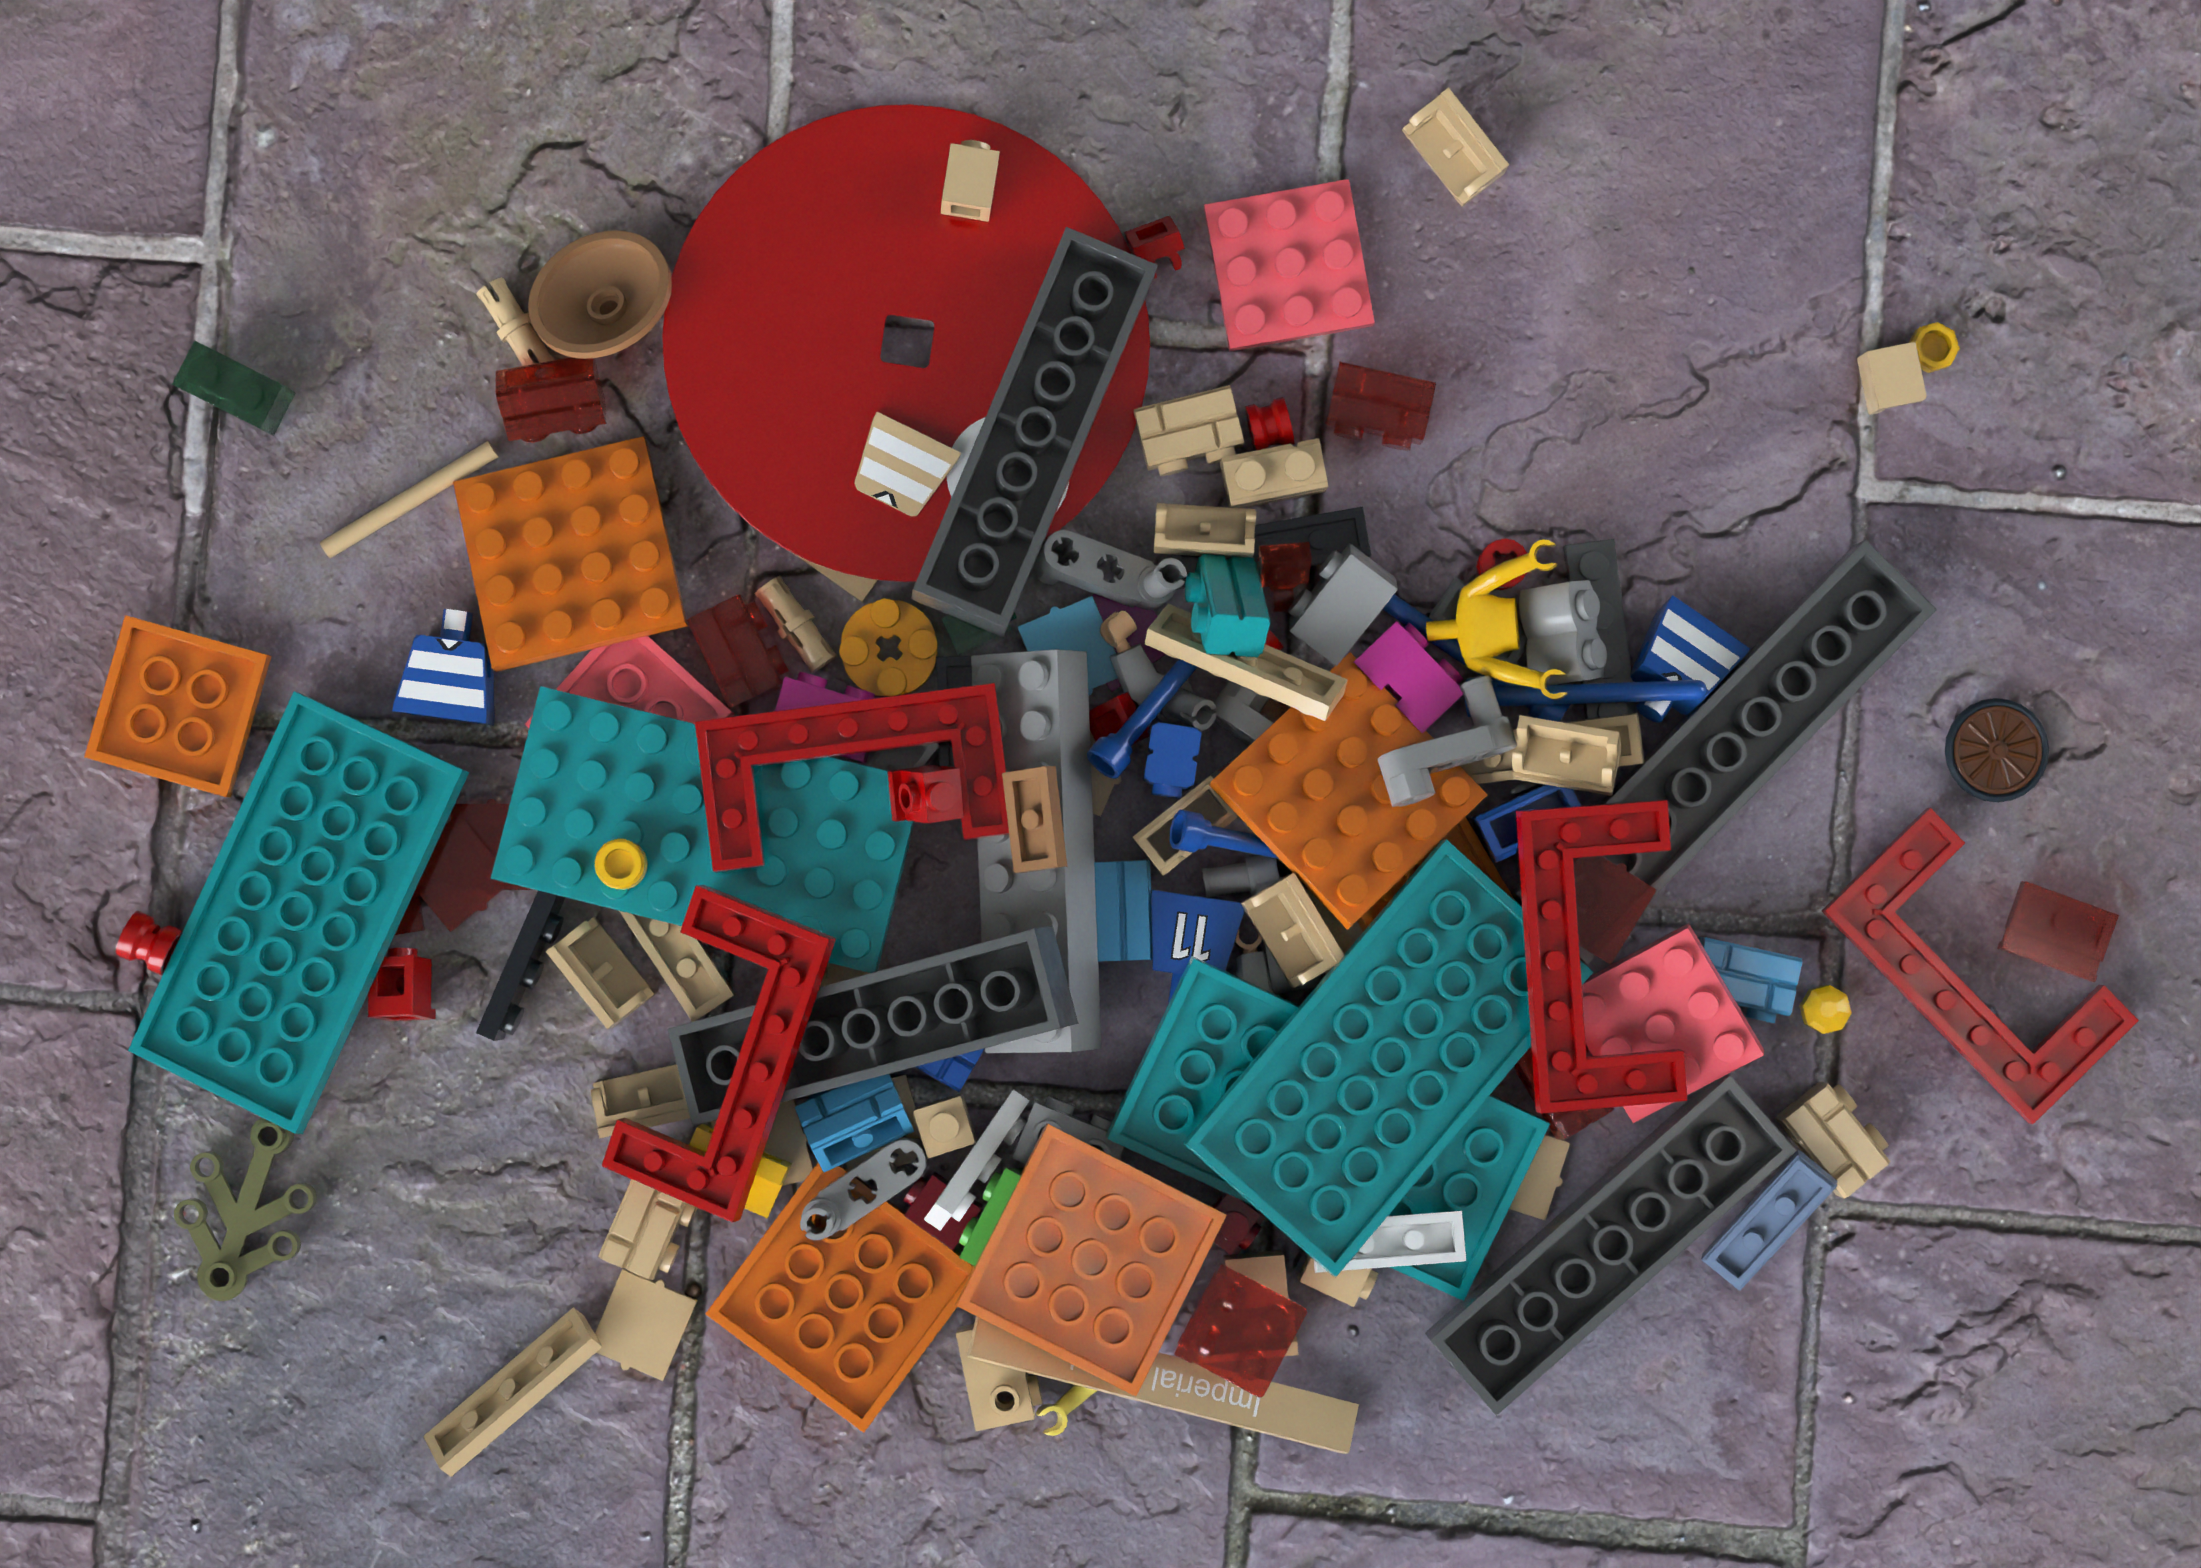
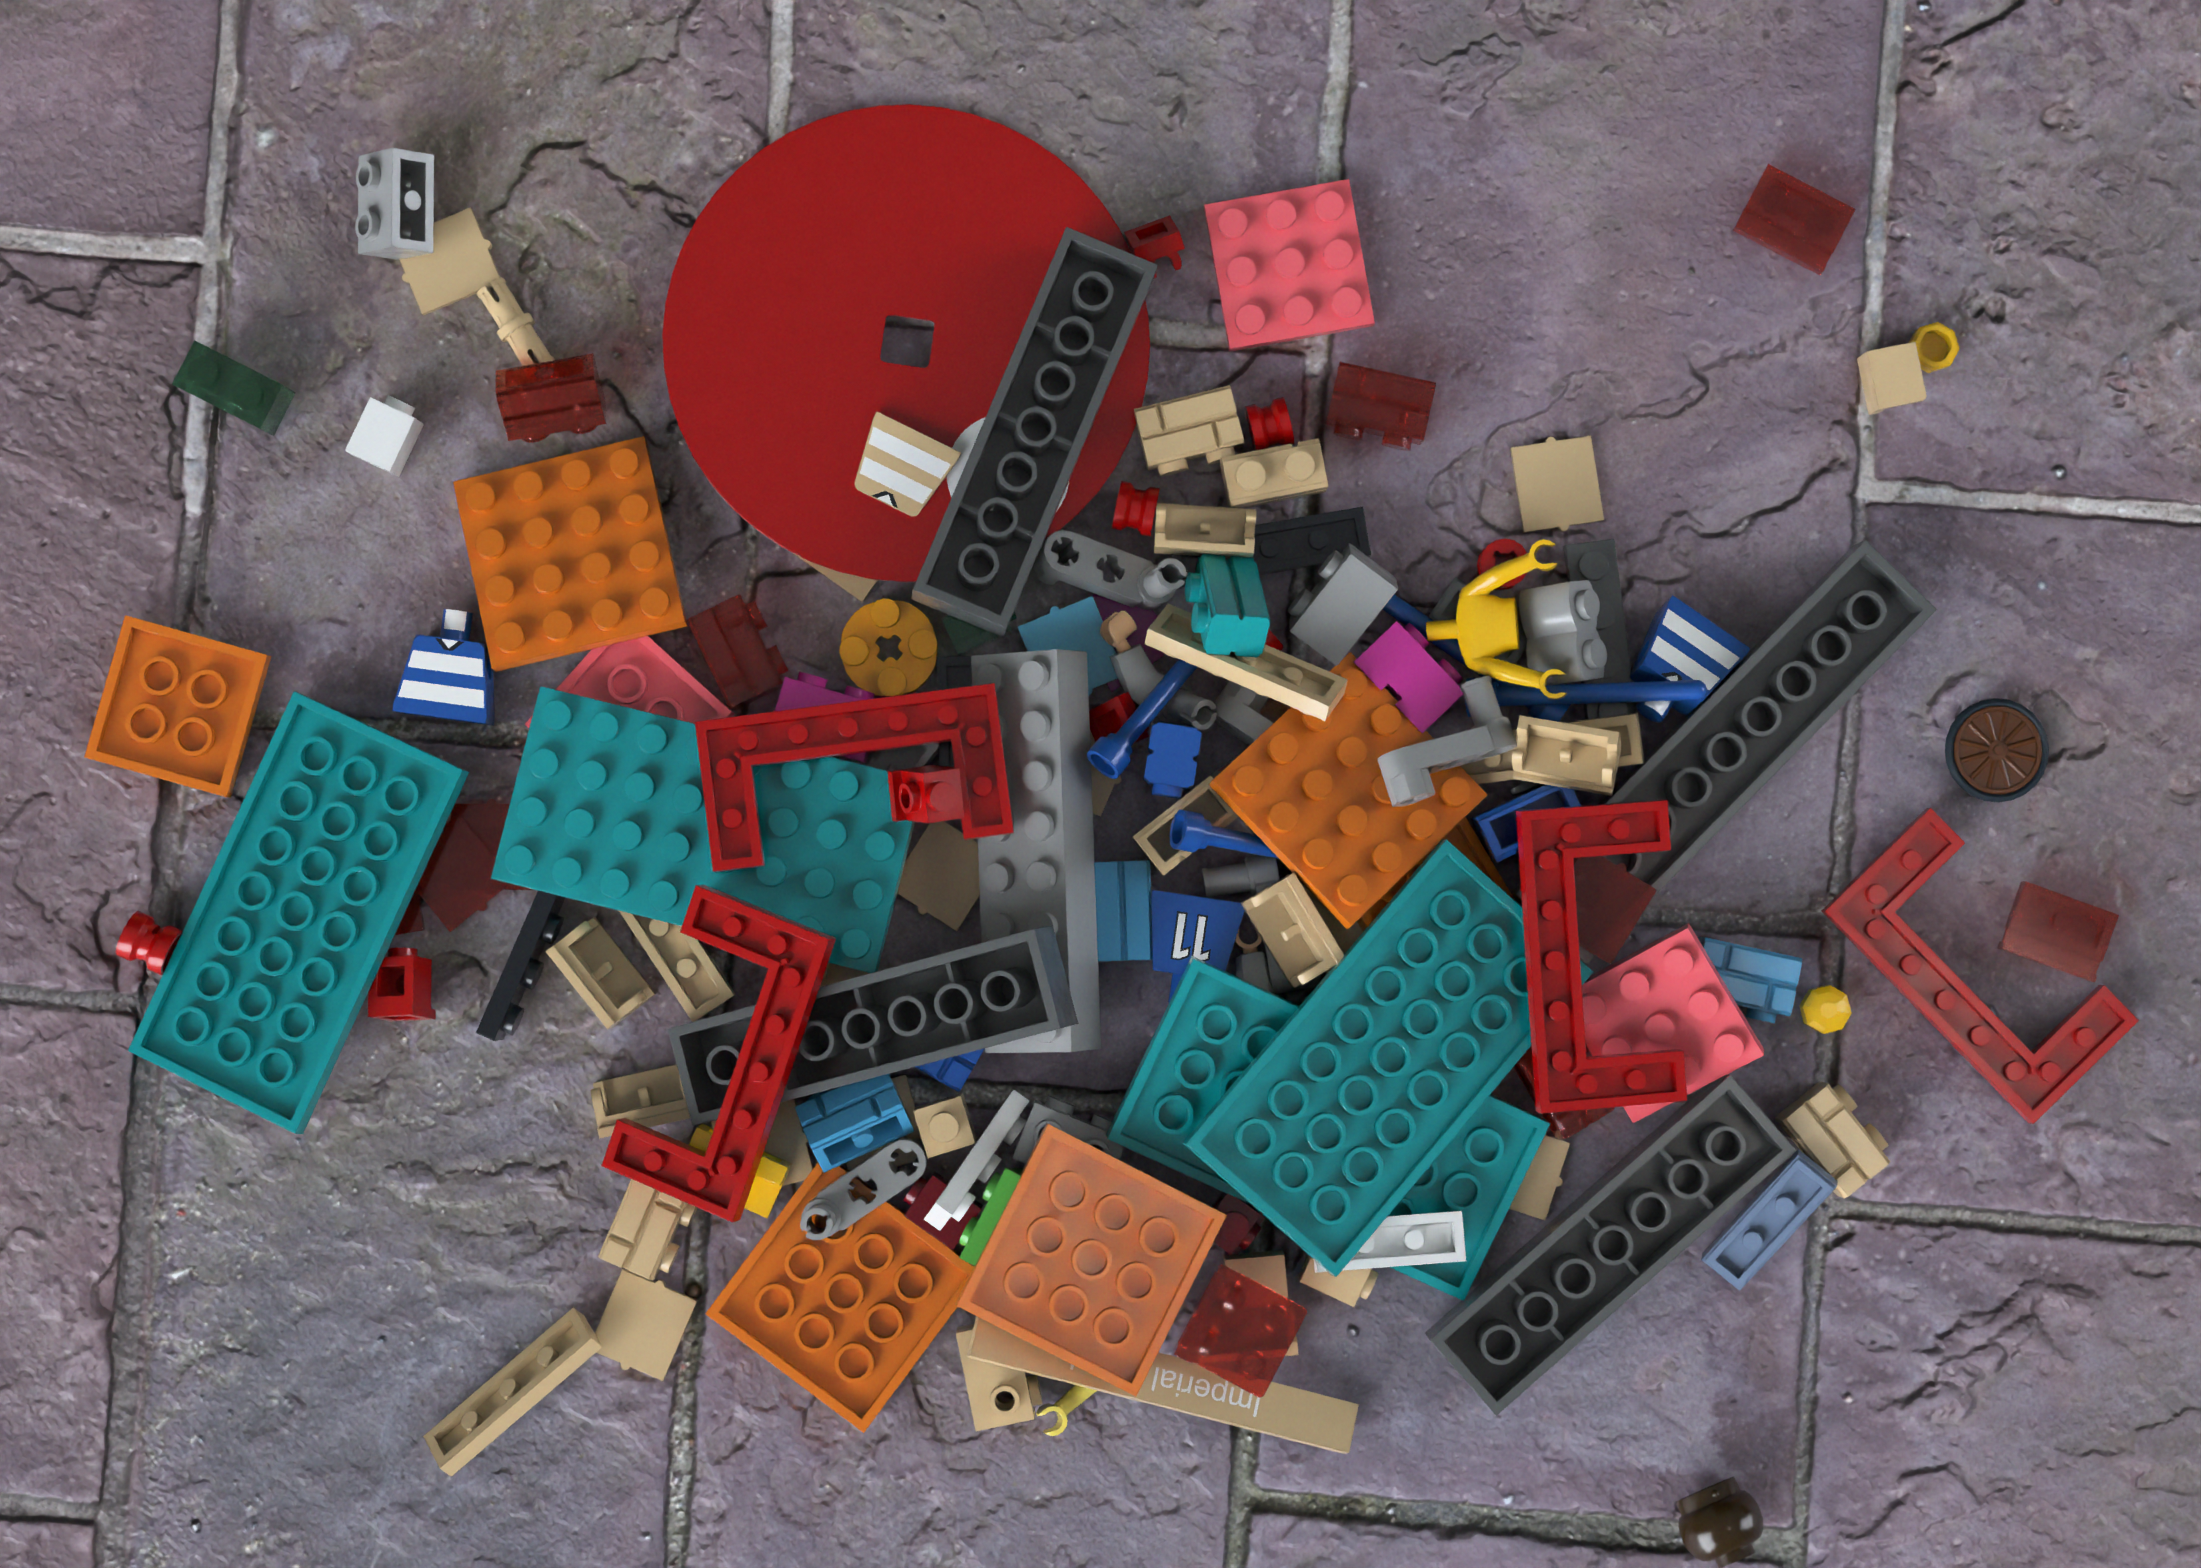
(241, 1216): olive plant -> none
(385, 434): none -> white brick
(395, 203): none -> light grey brick
(408, 499): tan bar -> none
(455, 268): none -> tan piece
(600, 294): medium nougat dish -> none
(621, 864): yellow tile -> none
(795, 624): tan pin -> none
(942, 874): none -> tan piece
(970, 180): tan brick -> none
(1034, 819): medium nougat plate -> none
(1135, 508): none -> red wheel
(1282, 569): clear red plate -> none
(1455, 147): tan hinge -> none
(1557, 484): none -> tan piece
(1720, 1523): none -> dark brown piece
(1794, 219): none -> clear red plate

